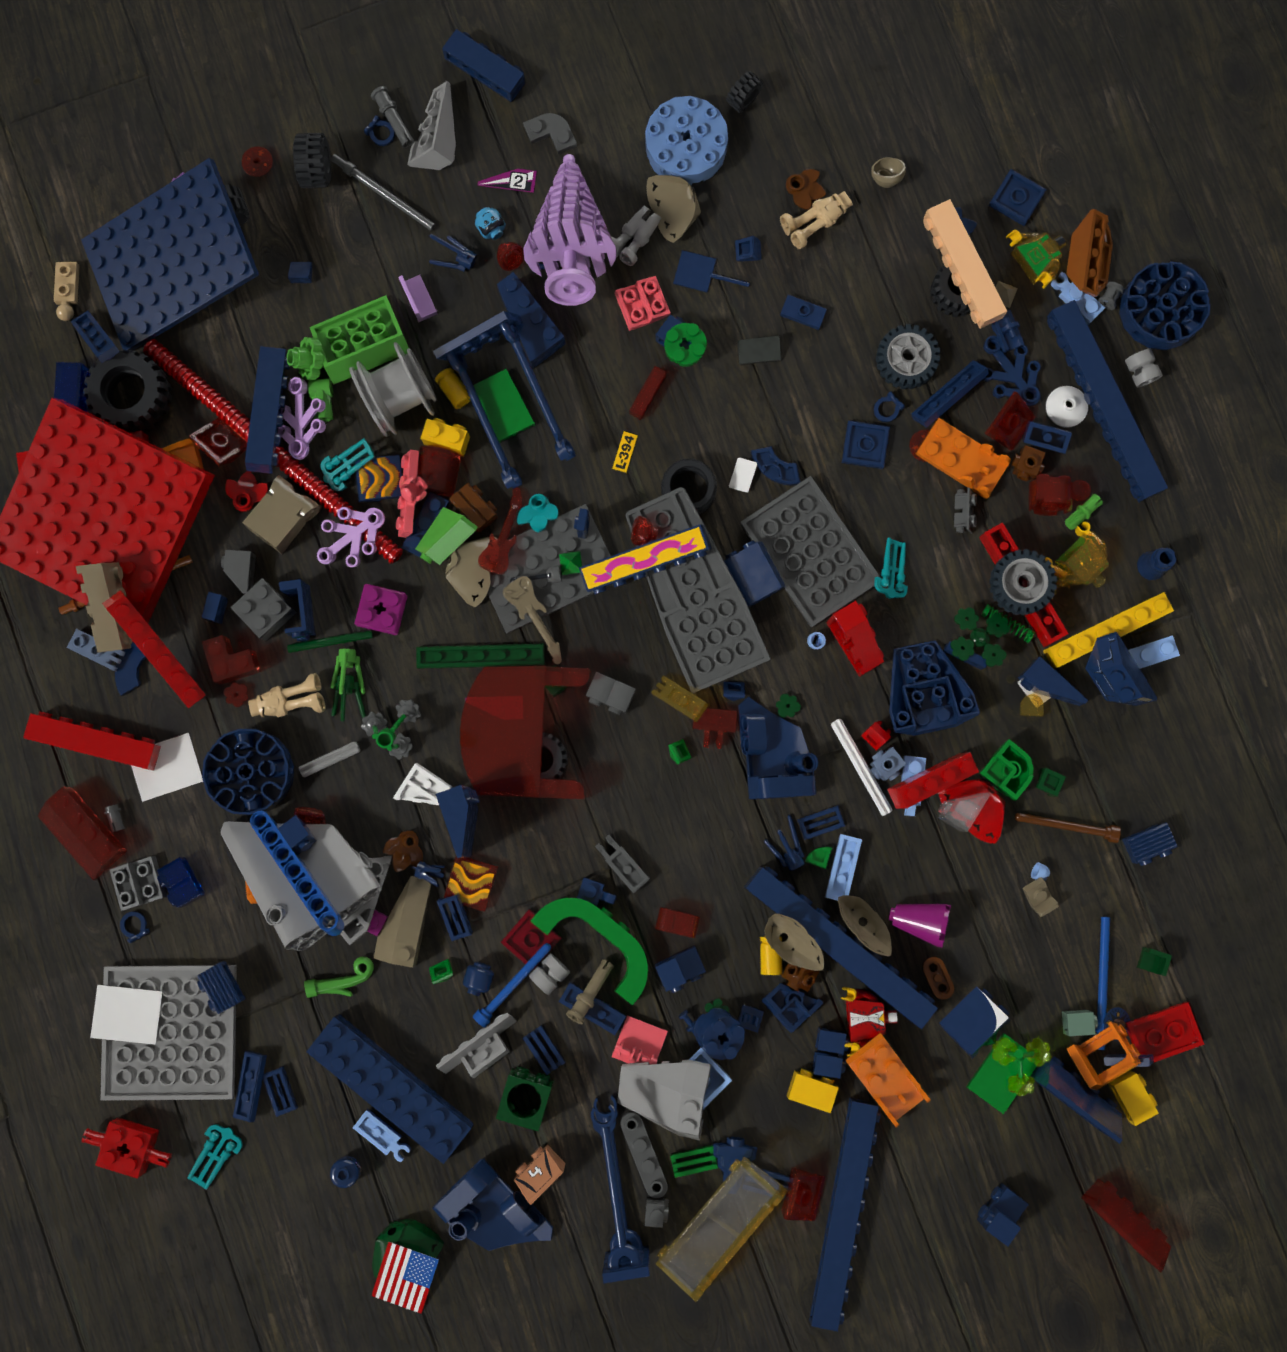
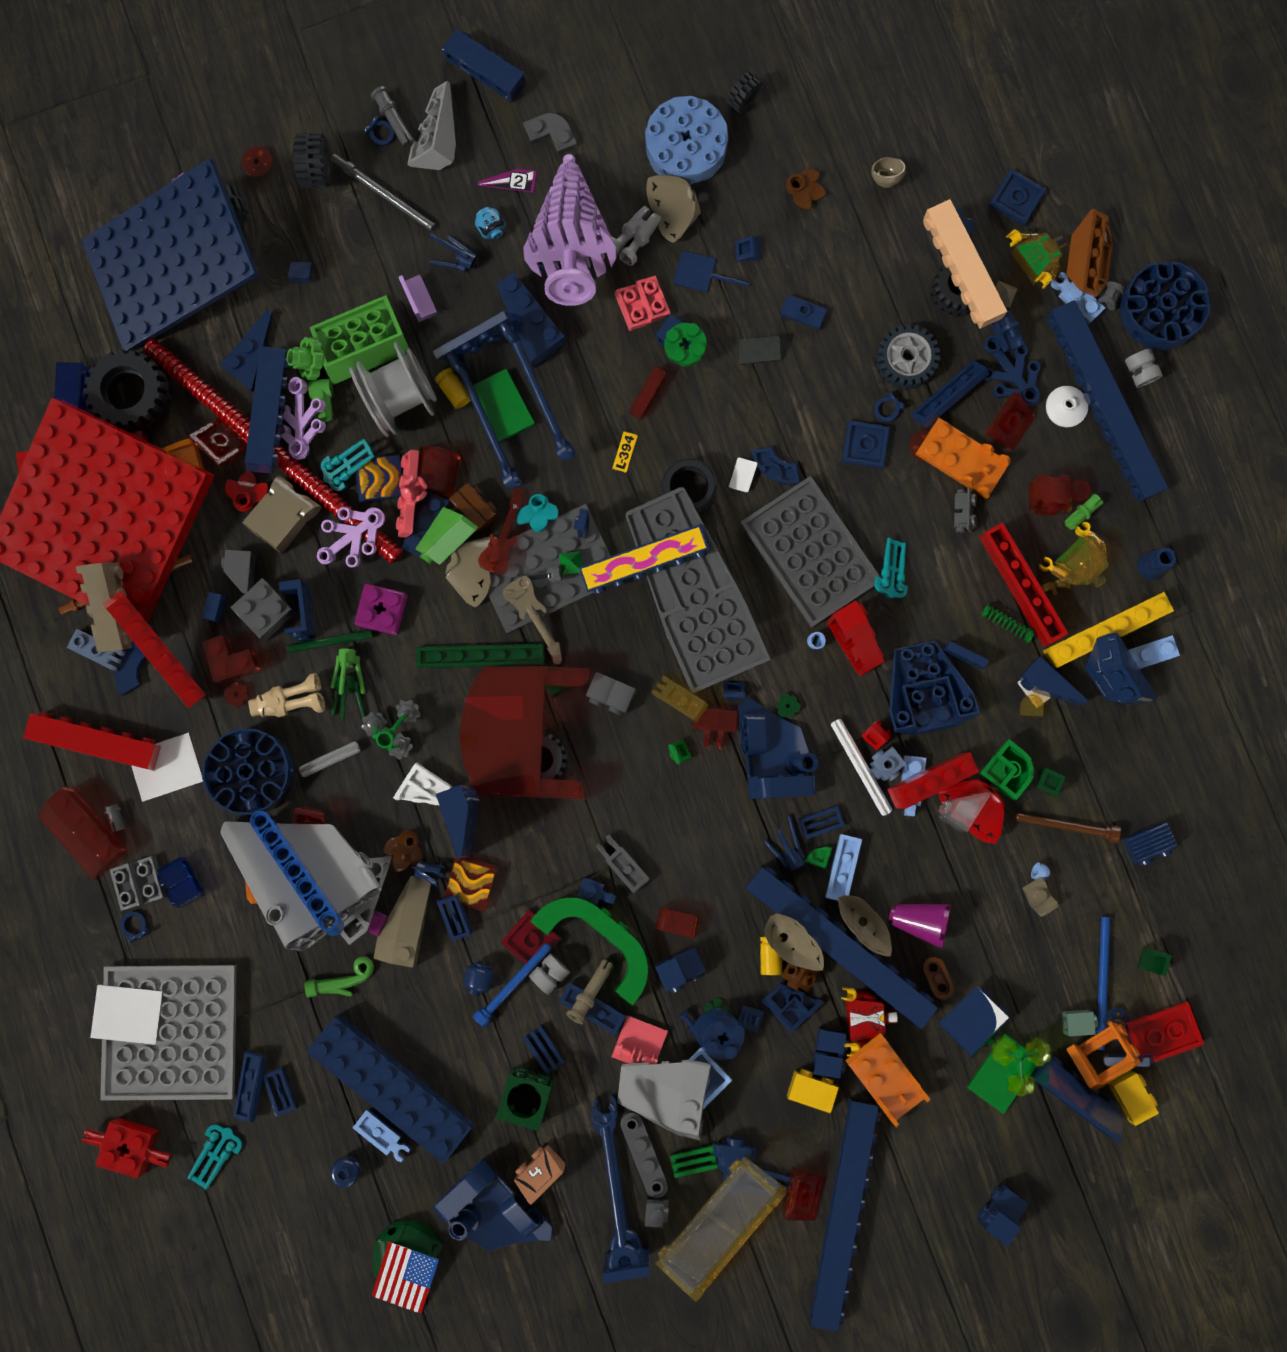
(66, 288): tan plate -> none
(95, 337): dark blue plate -> none
(220, 987): dark blue brick -> none
(243, 359): none -> dark blue wing
(297, 834): dark blue brick -> none
(441, 435): yellow brick -> none
(441, 972): green slope -> none
(481, 1050): light grey bracket -> none
(510, 256): clear red brick -> none
(643, 531): clear red brick -> none
(754, 572): dark blue brick -> none
(824, 210): tan piece -> none
(980, 637): dark green plant -> none
(1028, 463): reddish brown brick -> none
(1039, 580): wheel -> none
(1047, 436): dark blue brick -> none
(1128, 1224): clear red slope -> none

